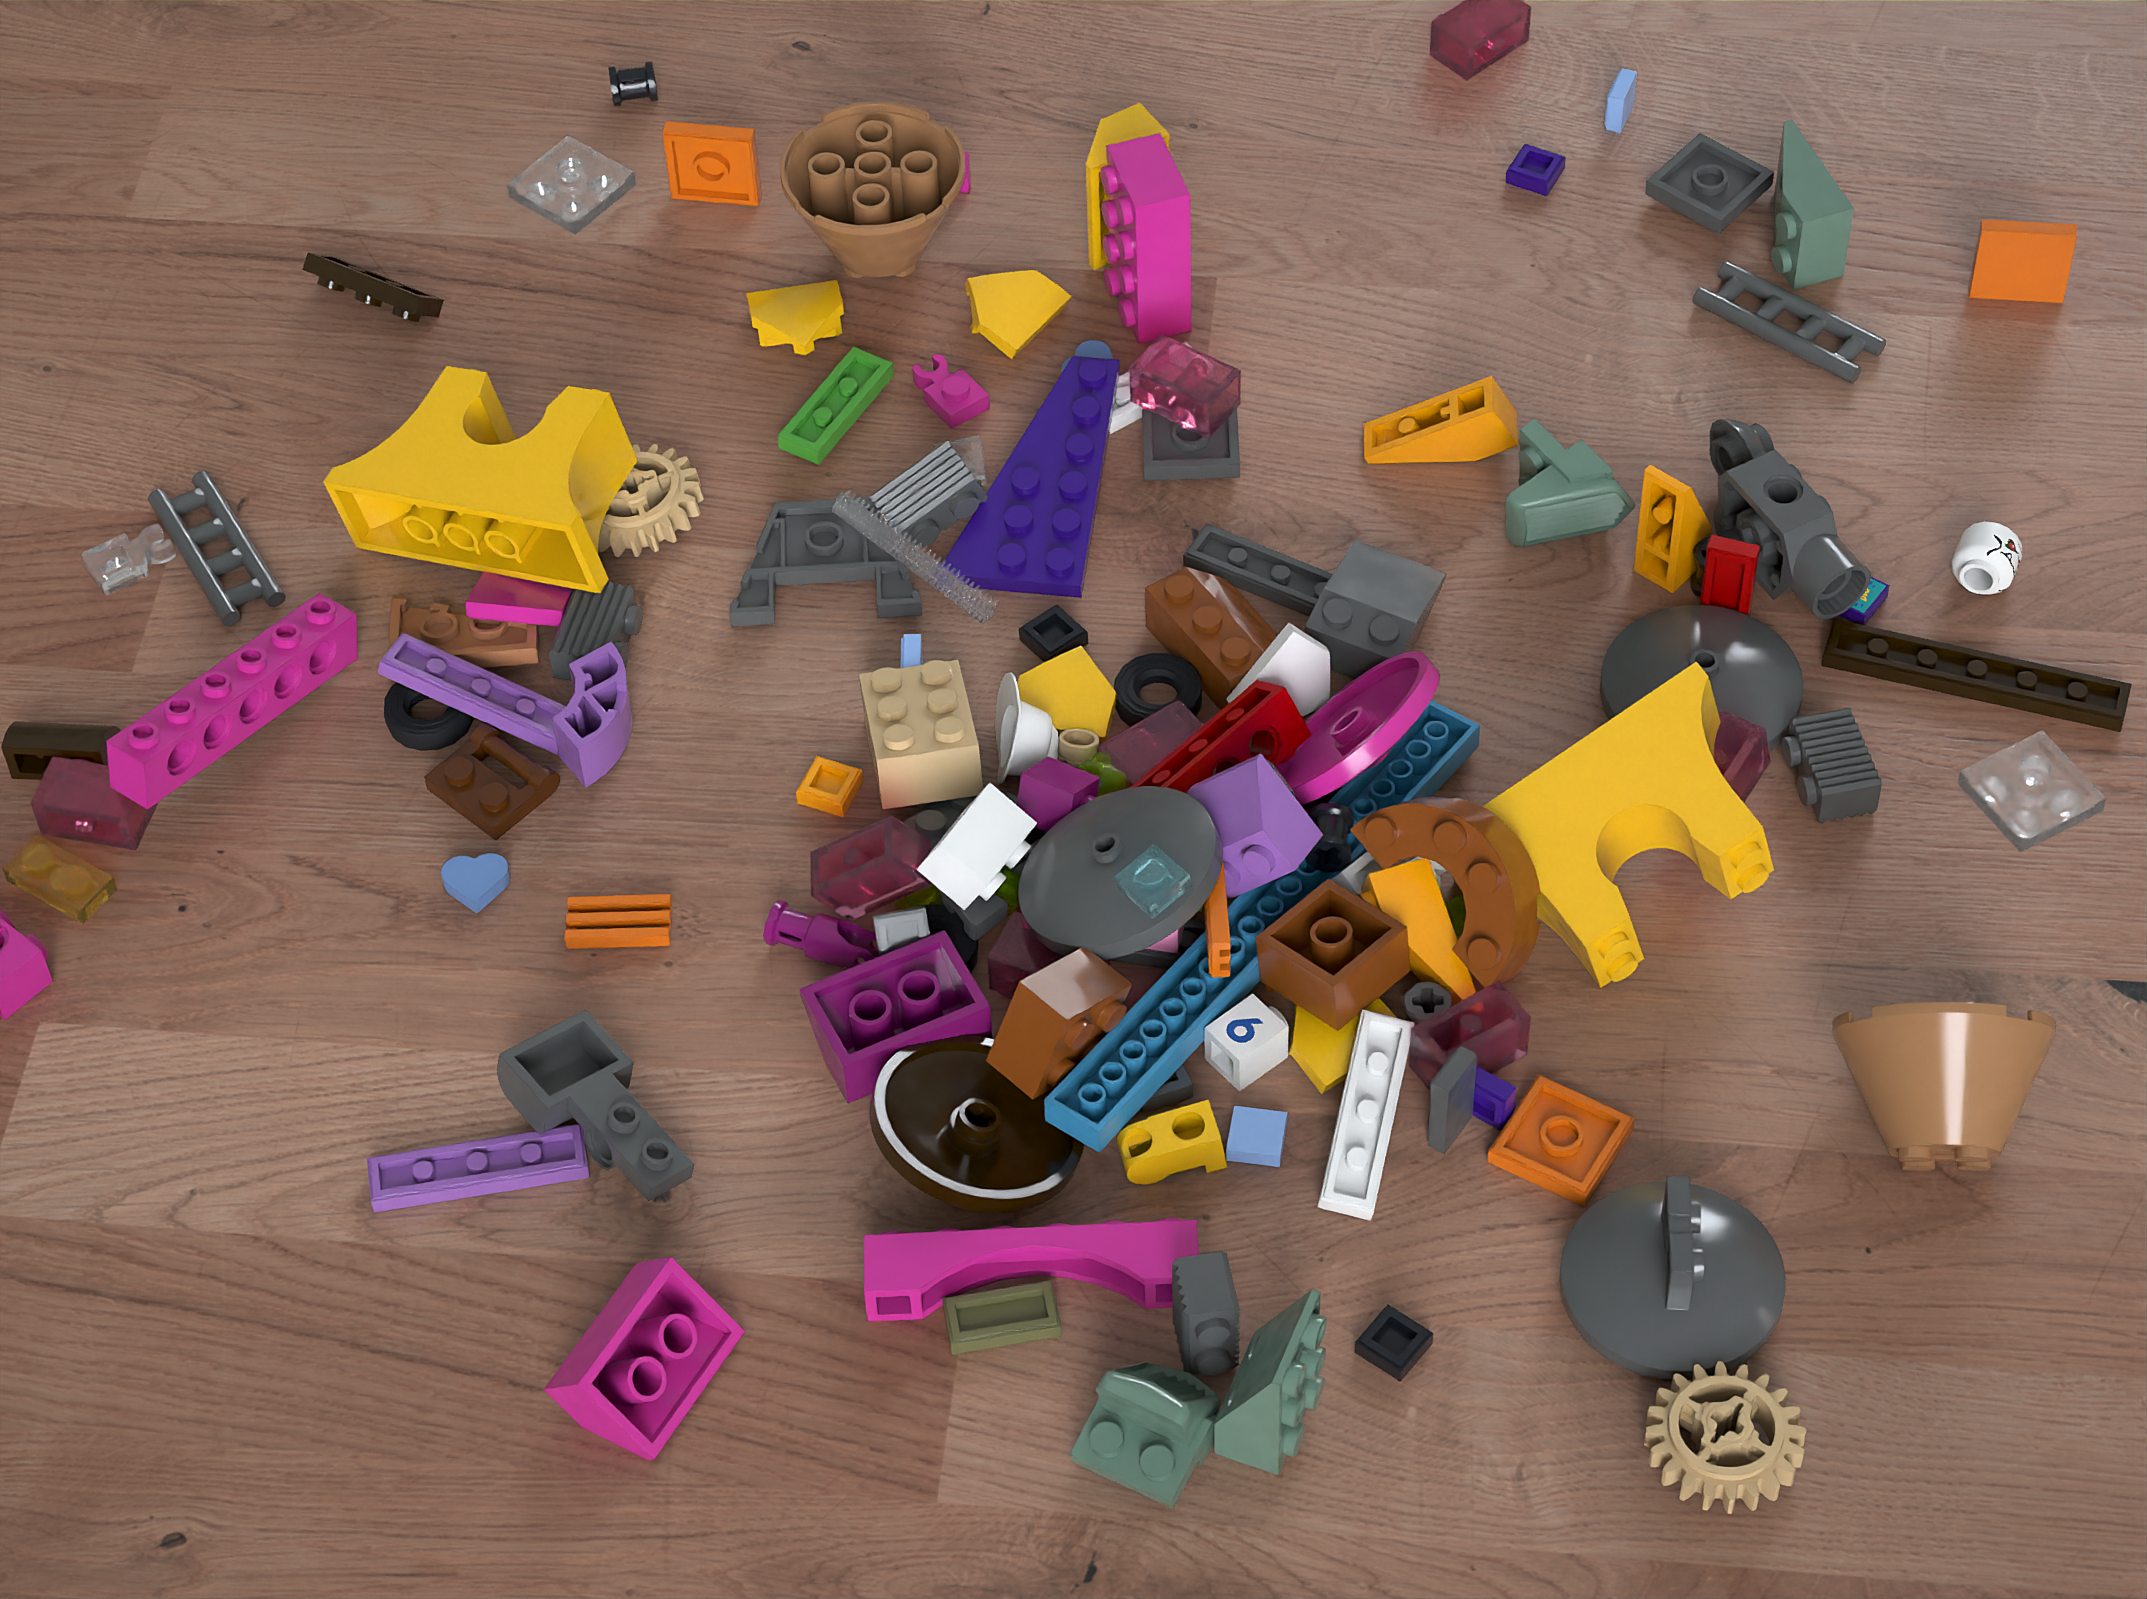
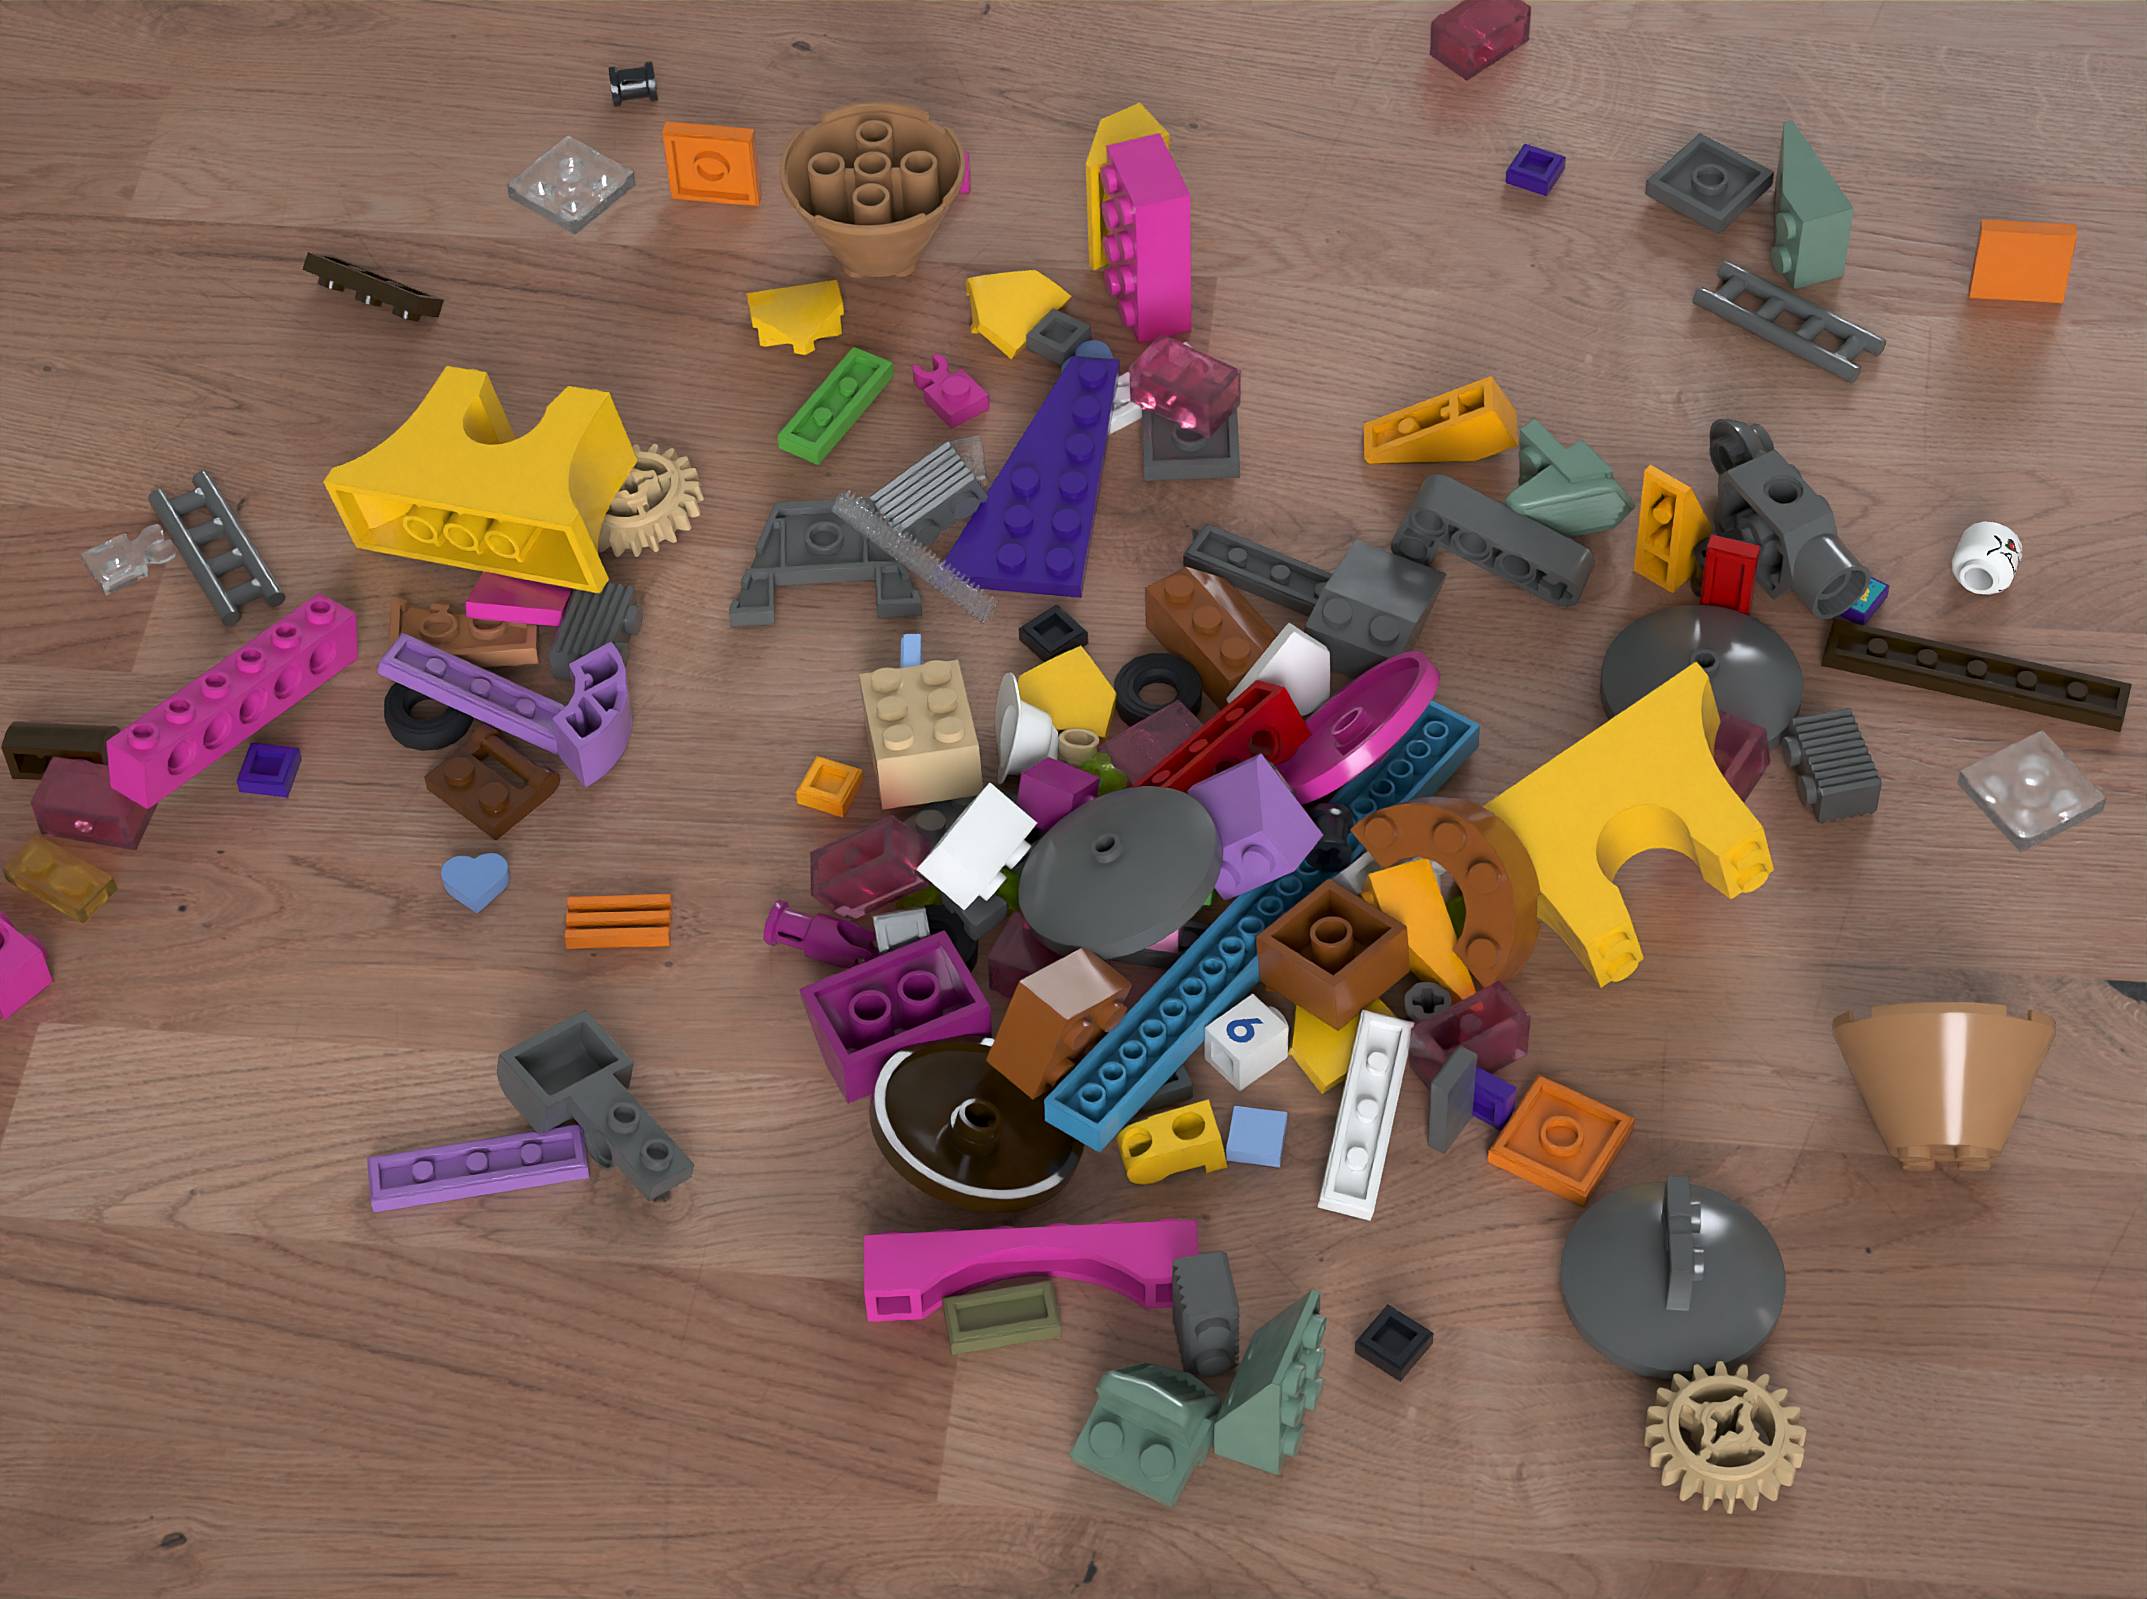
(269, 769): none -> dark purple tile
(645, 1358): dark pink slope -> none
(1058, 336): none -> dark grey plate
(1153, 881): clear light blue plate -> none
(1218, 929): orange tile -> none
(1493, 538): none -> dark grey beam
(1620, 100): light blue tile -> none

